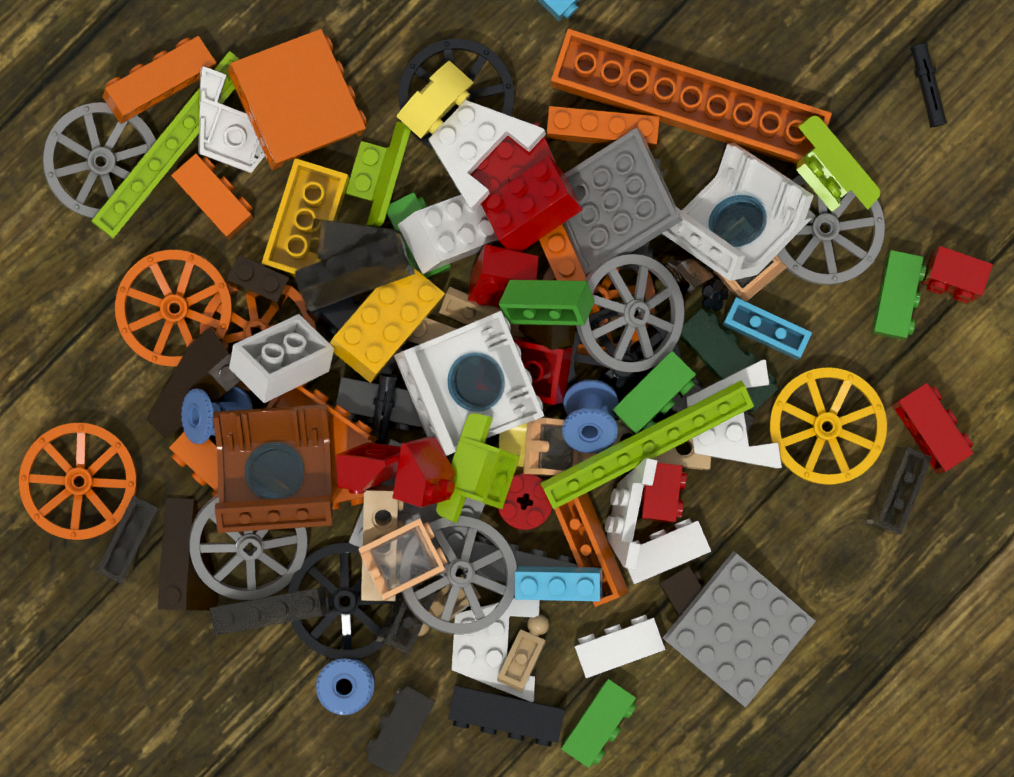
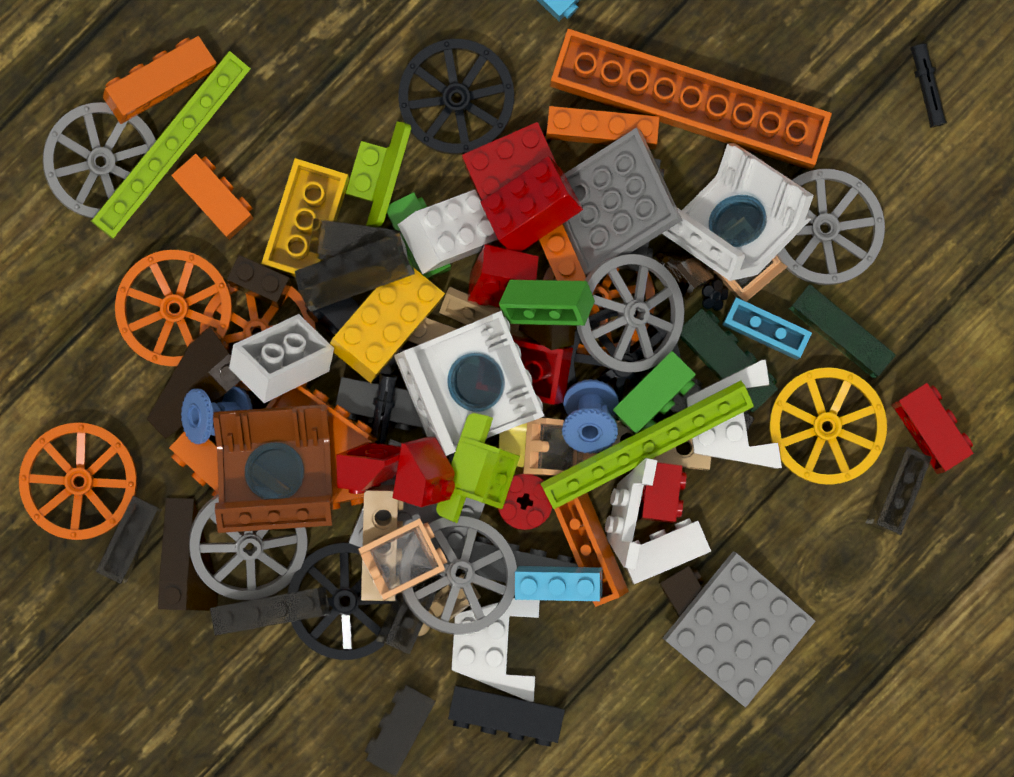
(224, 131): white wing -> none
(296, 97): orange panel -> none
(328, 686): medium blue hose -> none
(428, 107): light yellow brick -> none
(468, 140): white wing -> none
(524, 654): tan plate -> none
(599, 723): bright green brick -> none
(619, 646): white brick -> none
(832, 169): lime plate -> none
(842, 331): none -> clear green brick
(898, 295): bright green brick -> none
(956, 274): red brick -> none

